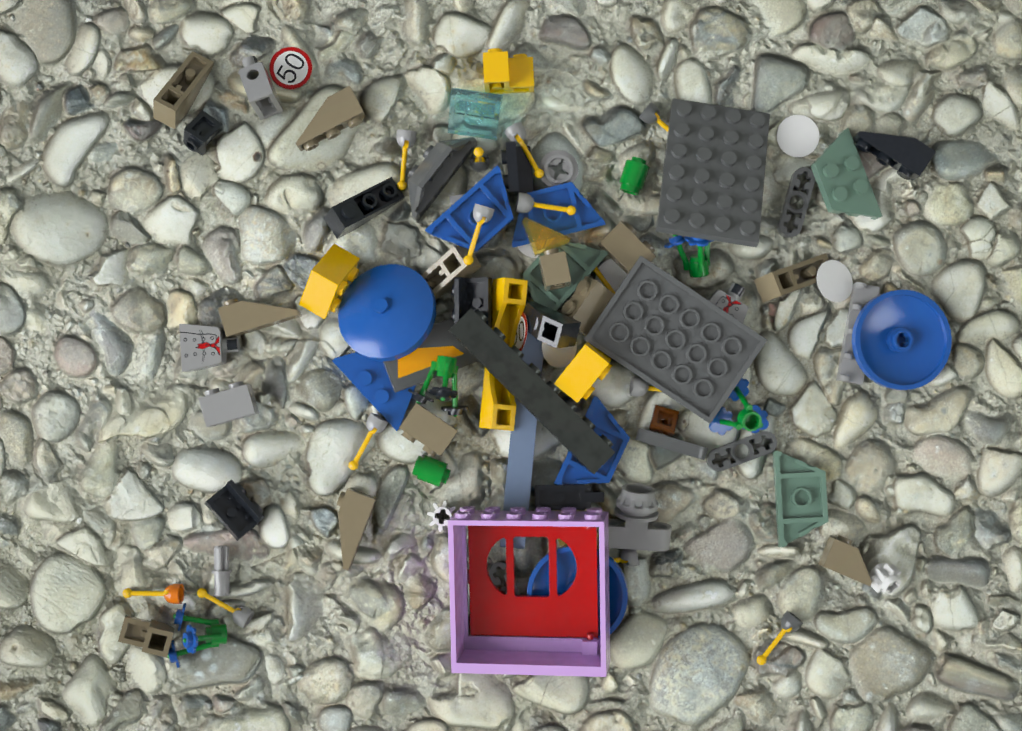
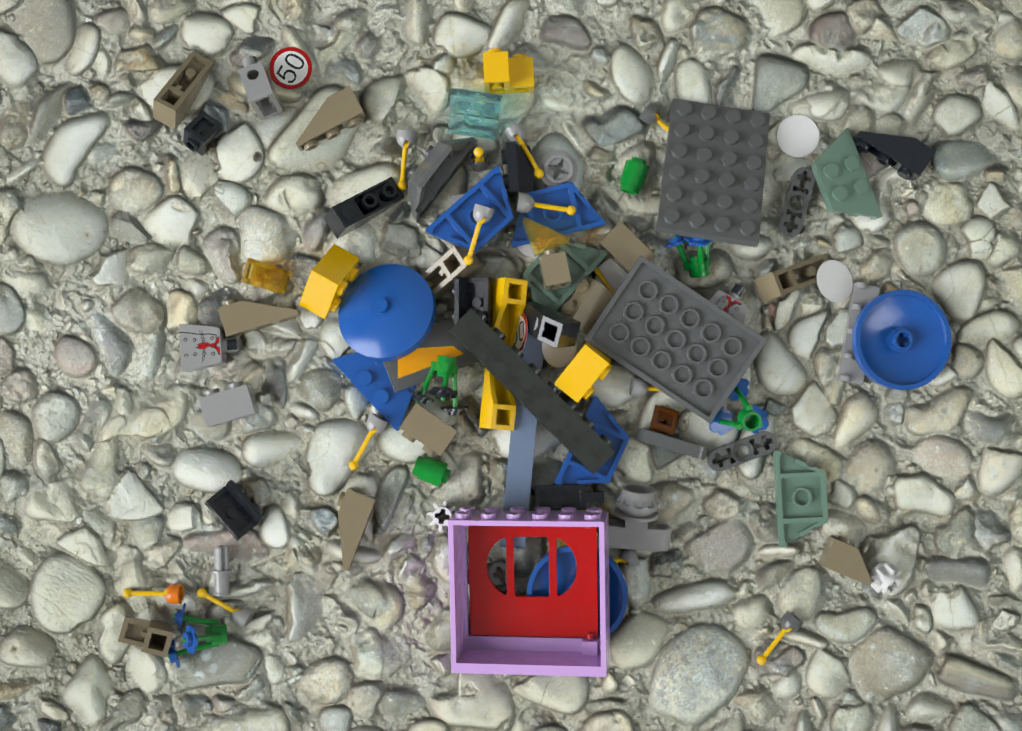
(265, 276): none -> clear yellow slope

